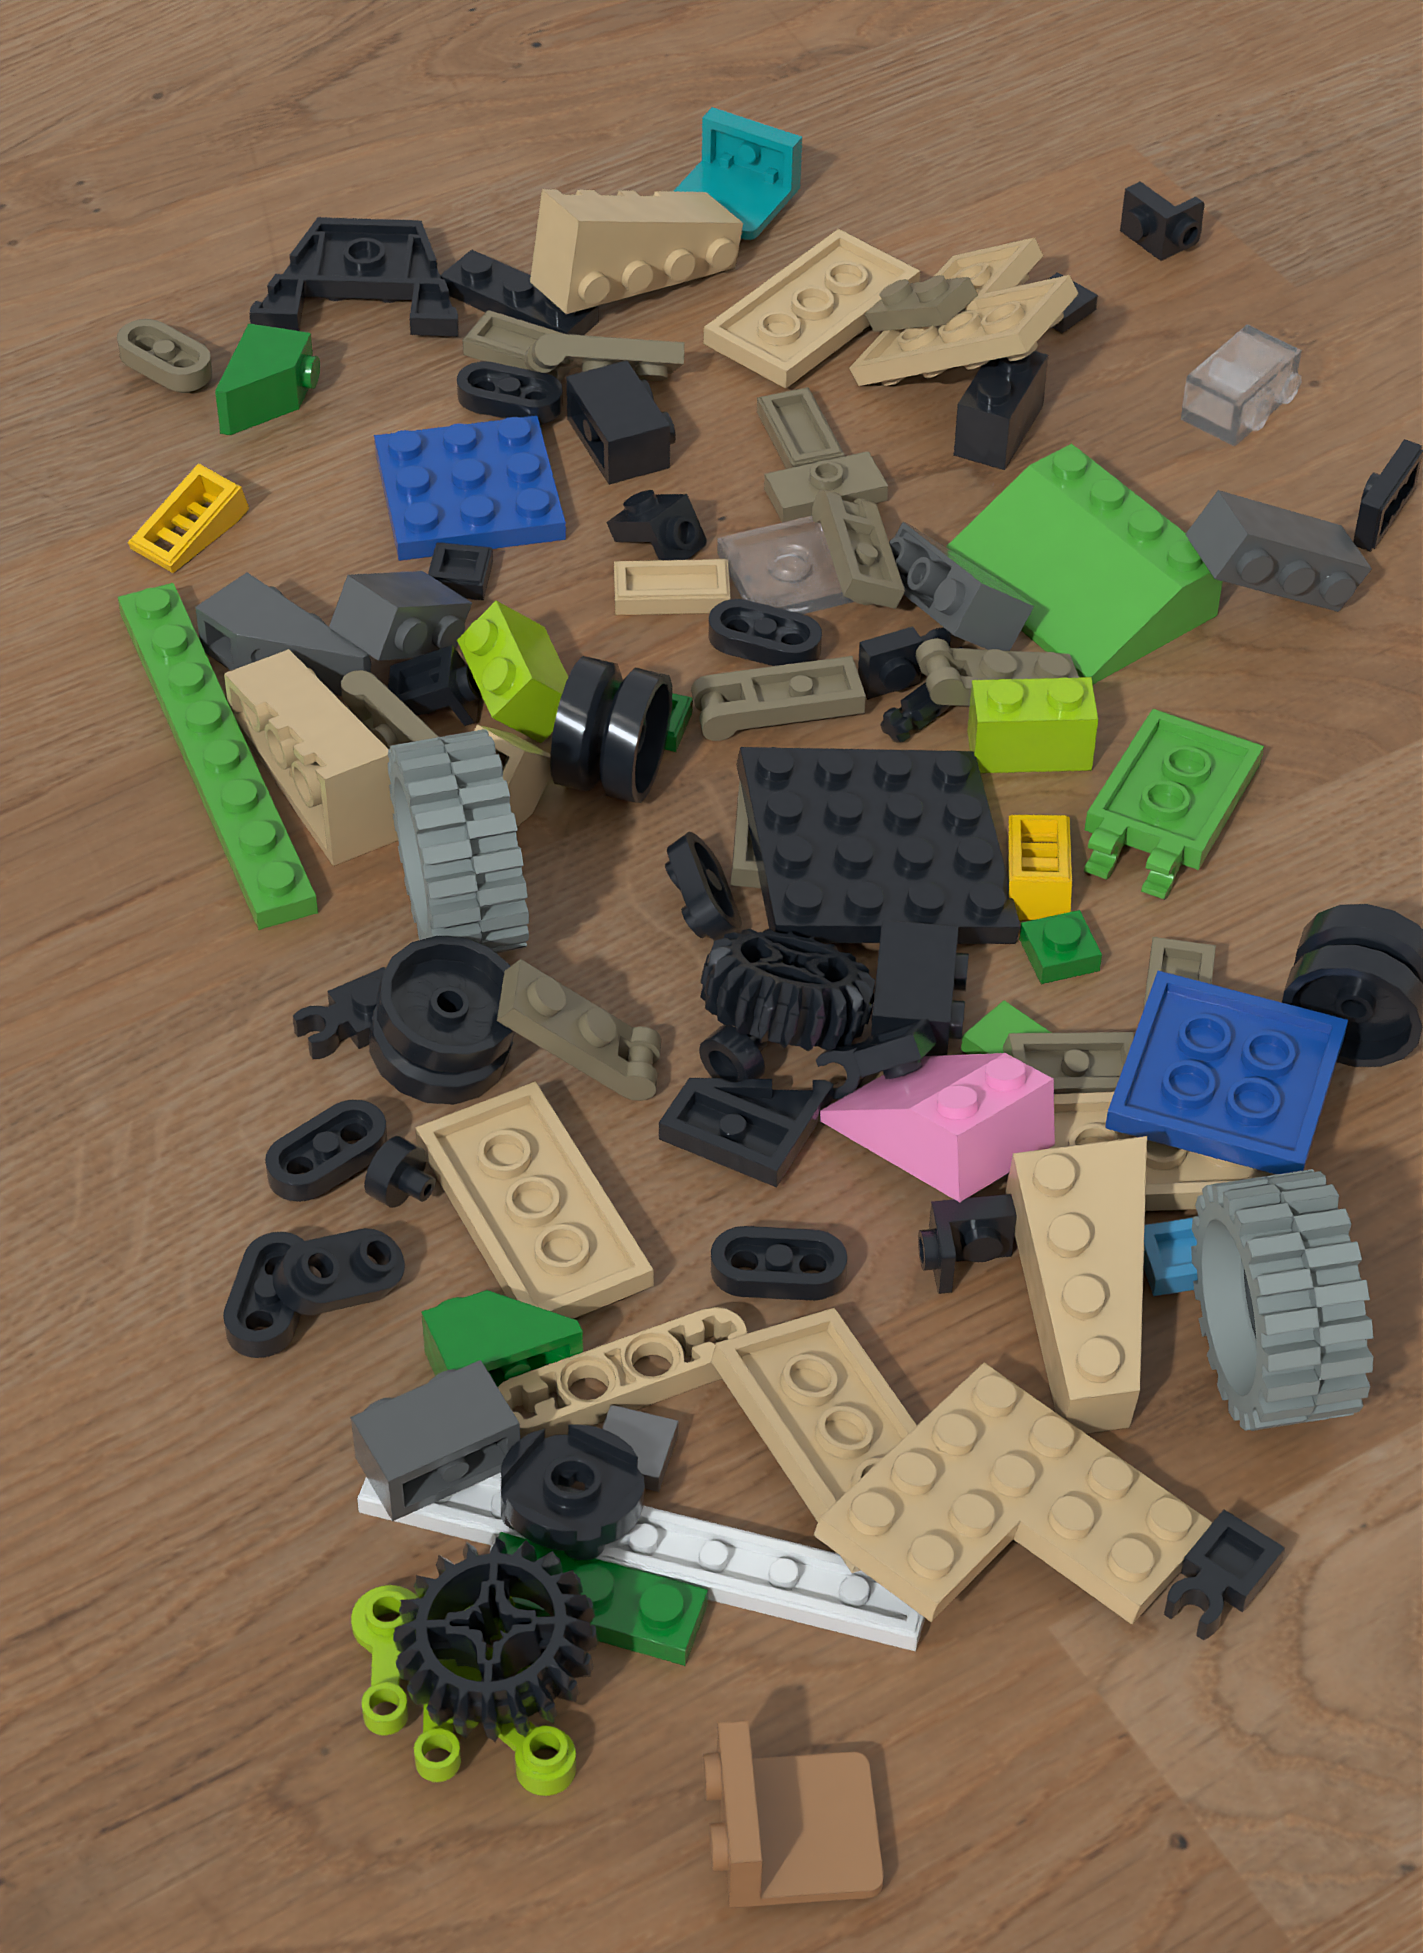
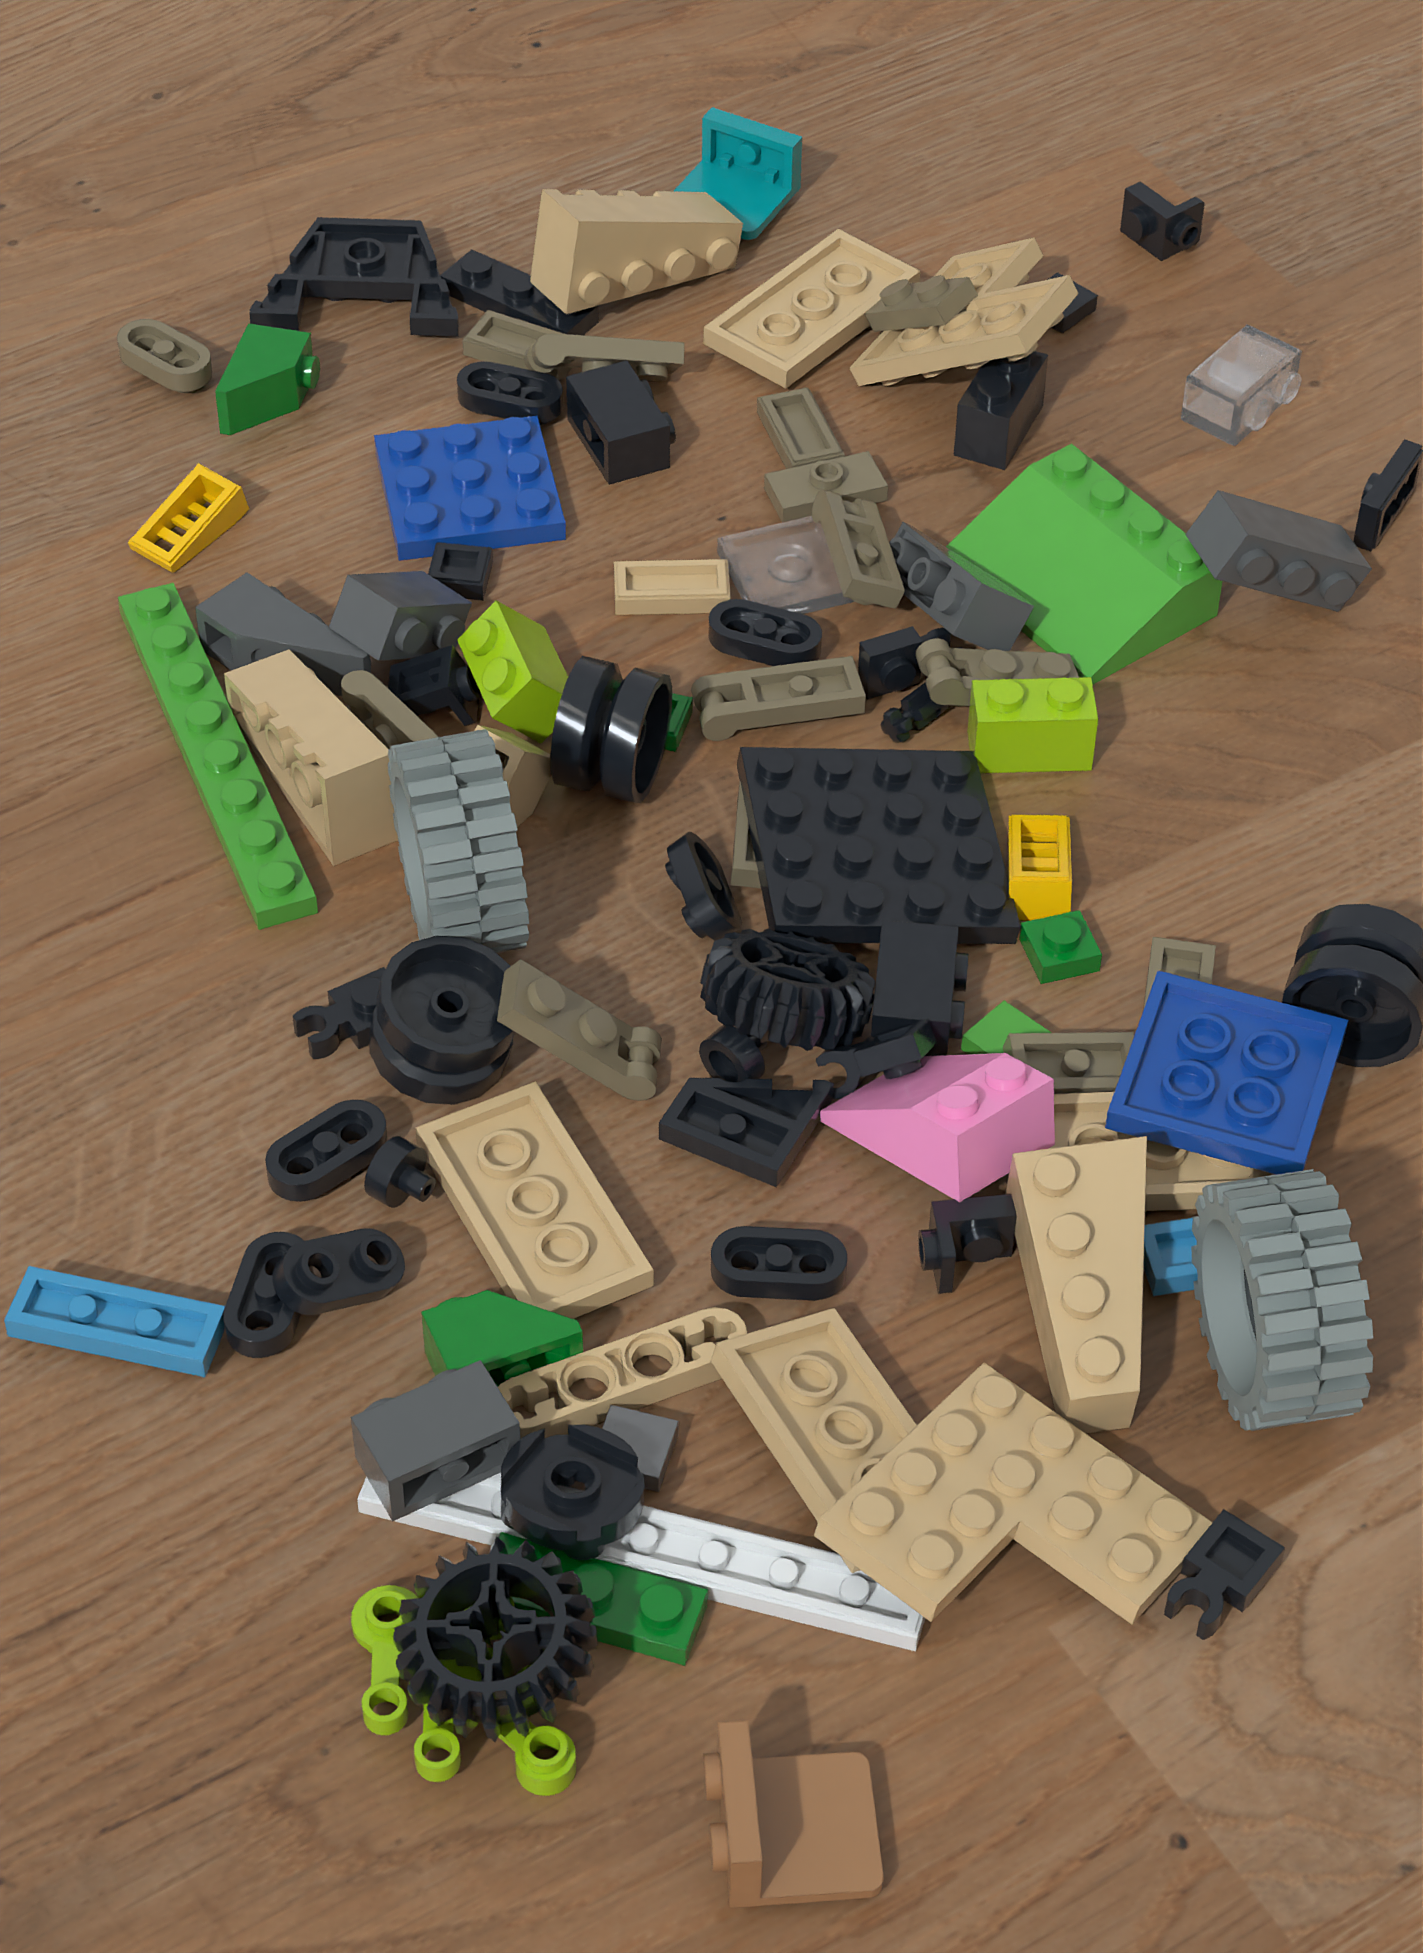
(116, 1321): none -> dark azure plate
(660, 519): black bracket -> none
(1169, 798): bright green tile -> none

